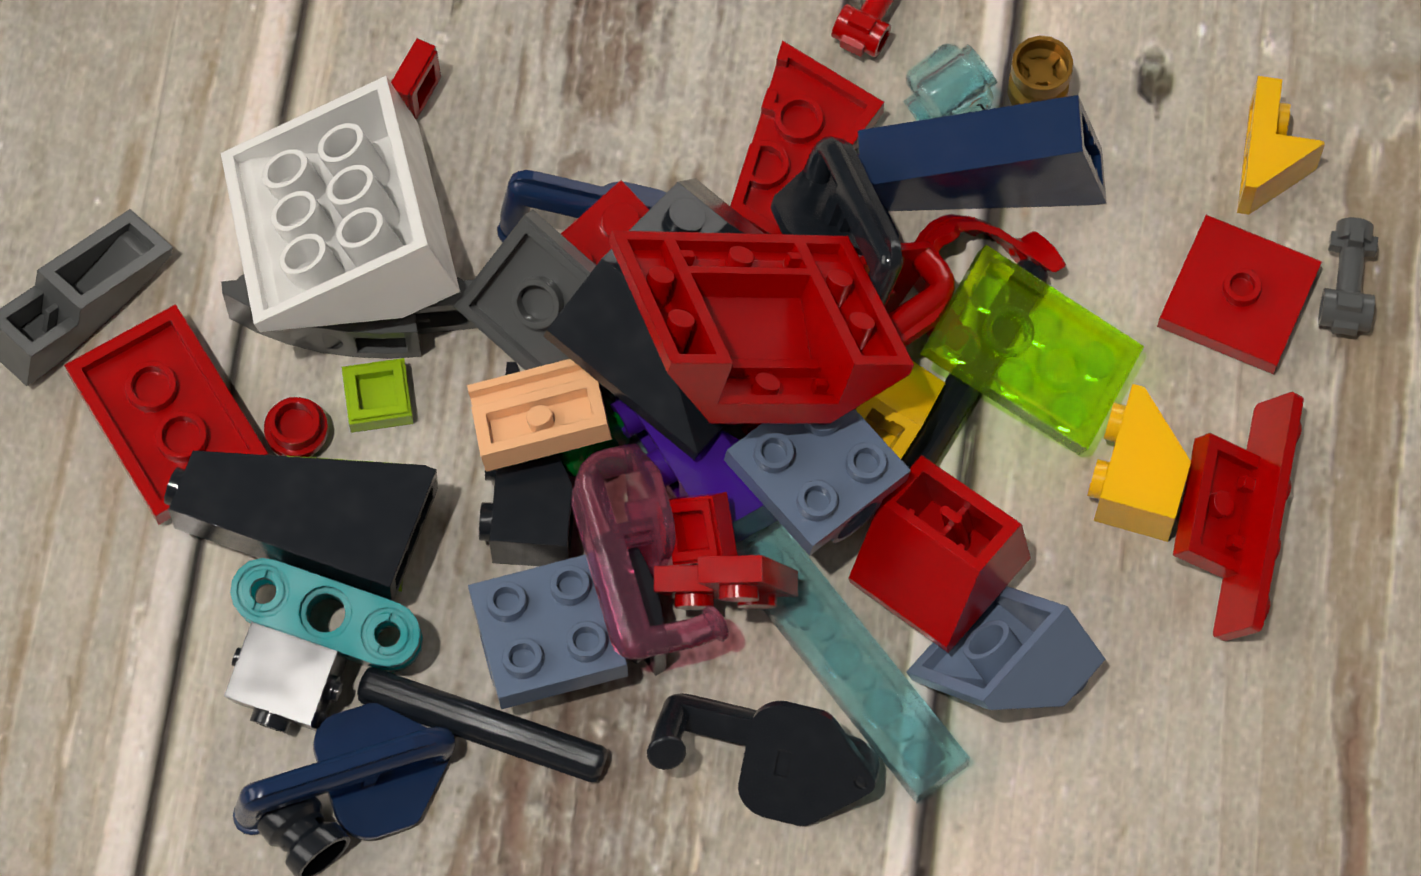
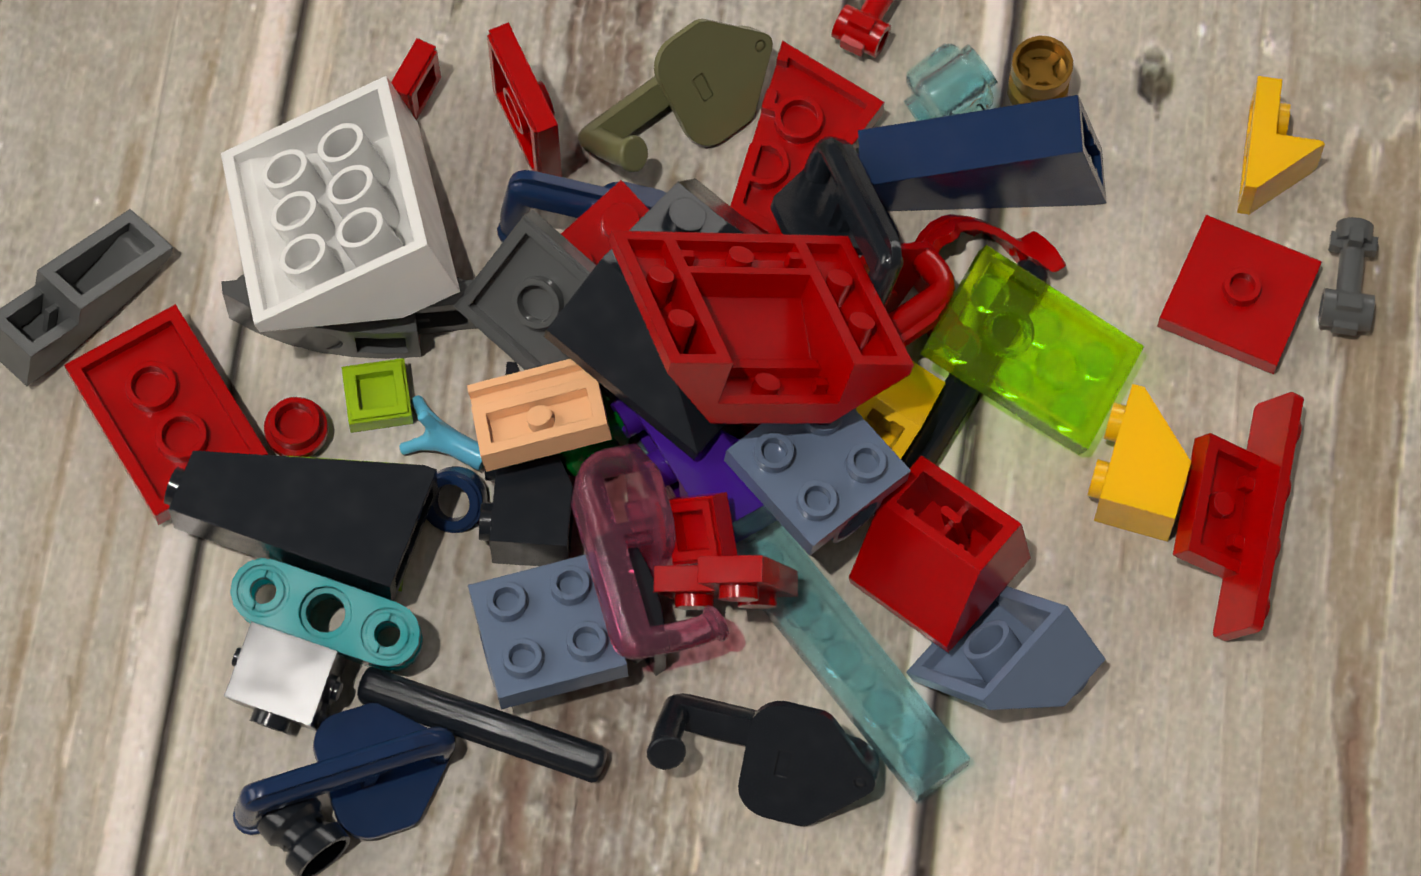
(441, 438): none -> medium azure bar
(476, 493): none -> dark blue piece
(524, 102): none -> red plate
(707, 77): none -> olive piece

